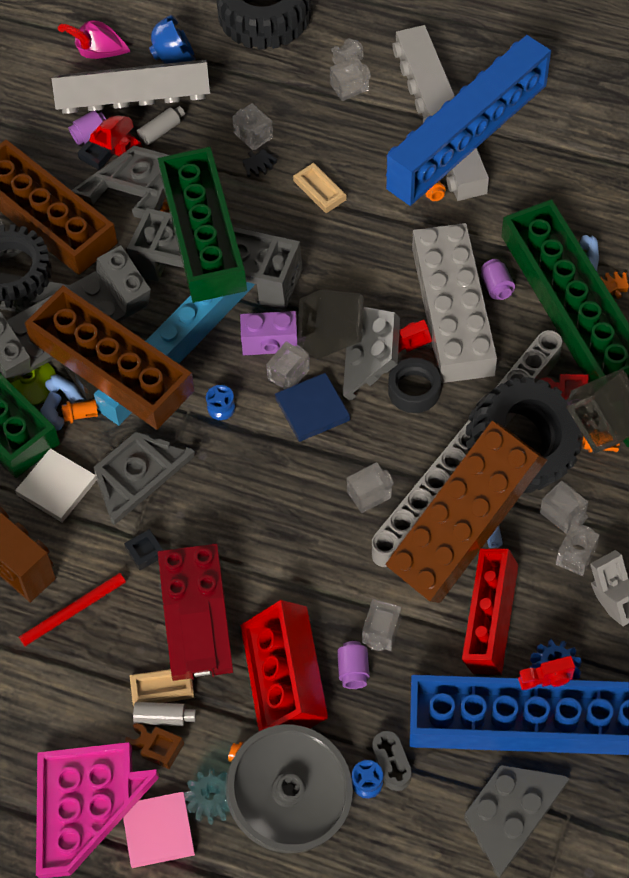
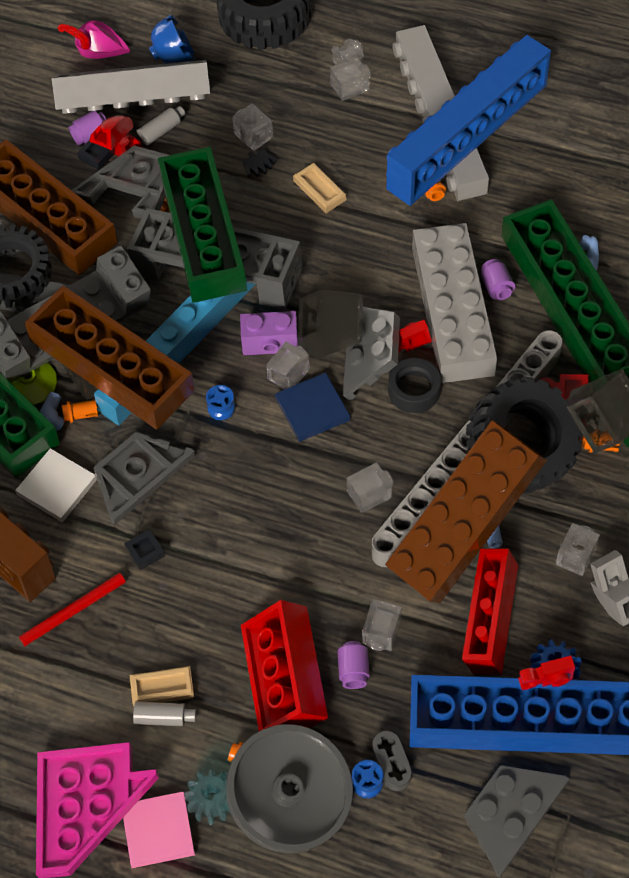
(69, 388): light blue arm -> none
(159, 747): reddish brown plate -> none
(195, 612): dark red piece -> none
(564, 507): clear brick -> none
(617, 284): orange piece -> none

